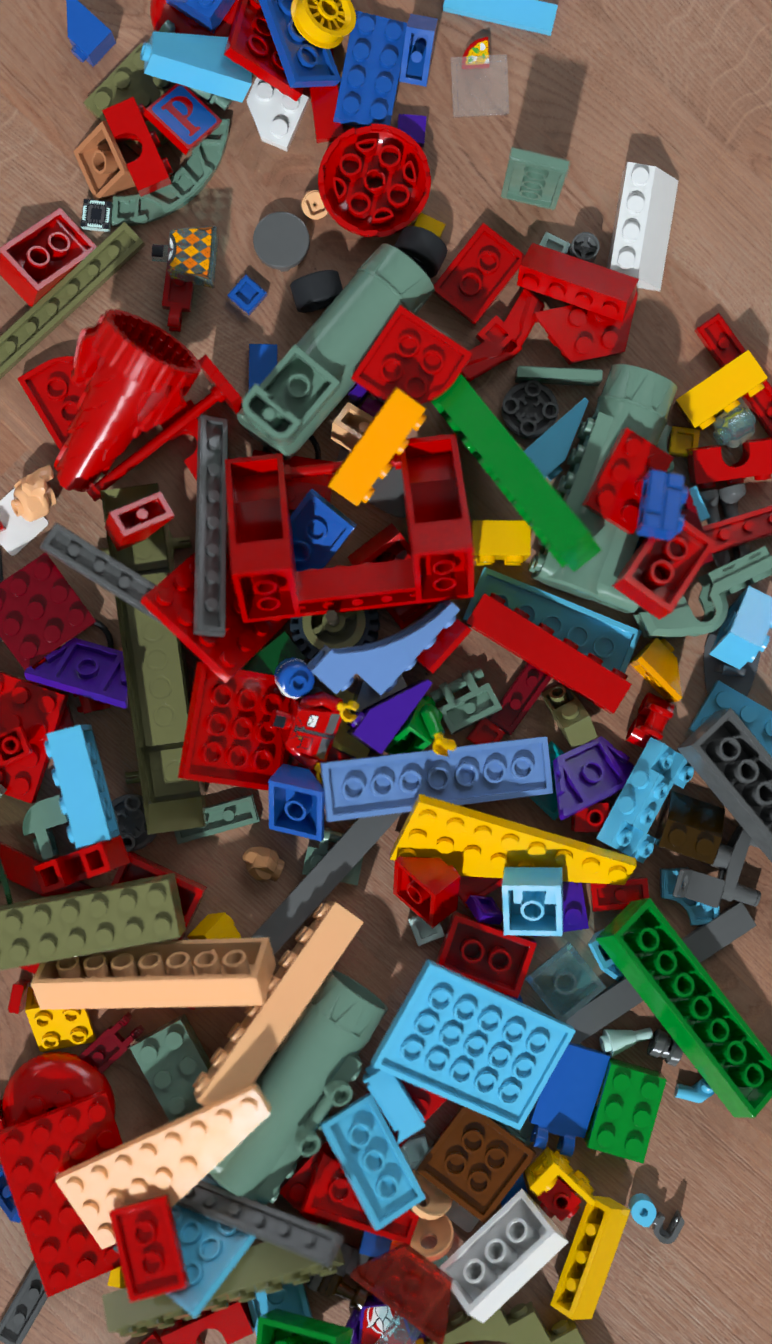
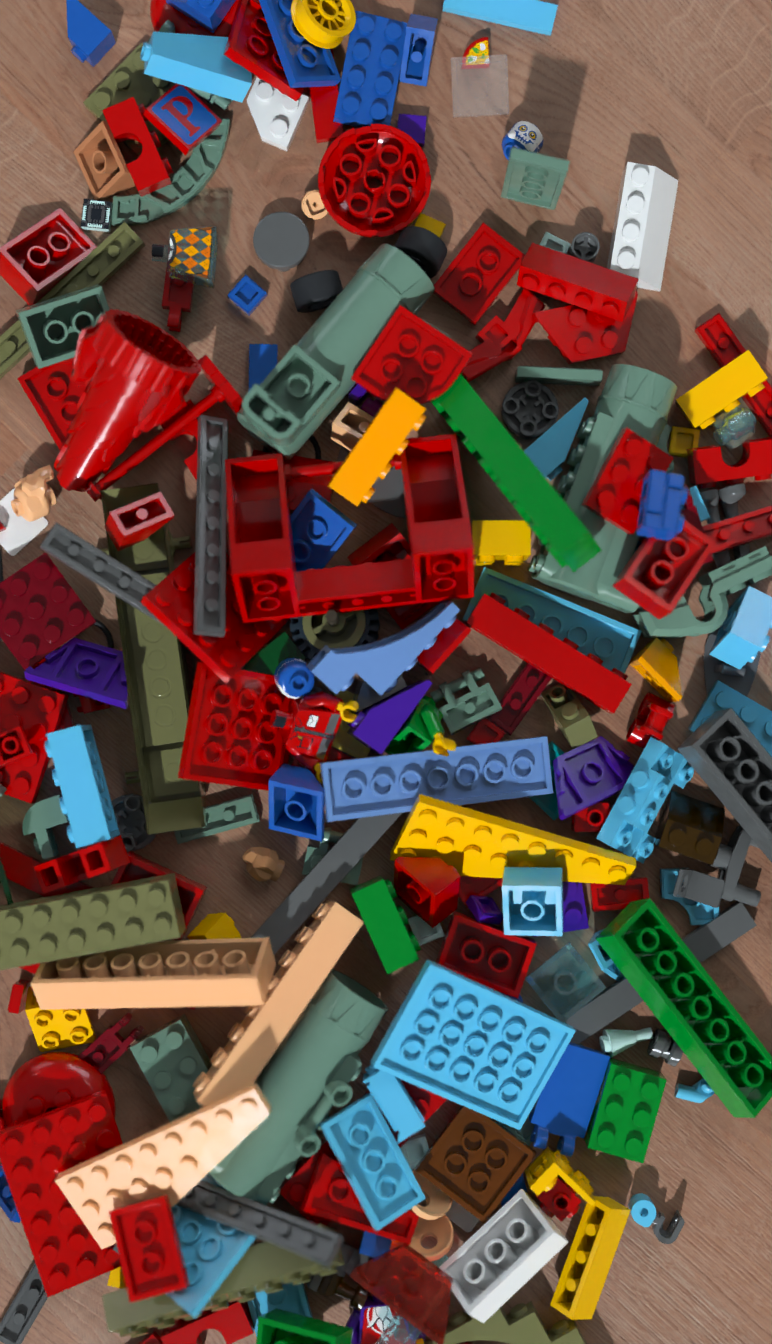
(55, 324): none -> sand green brick
(386, 923): none -> green brick
(522, 136): none -> head

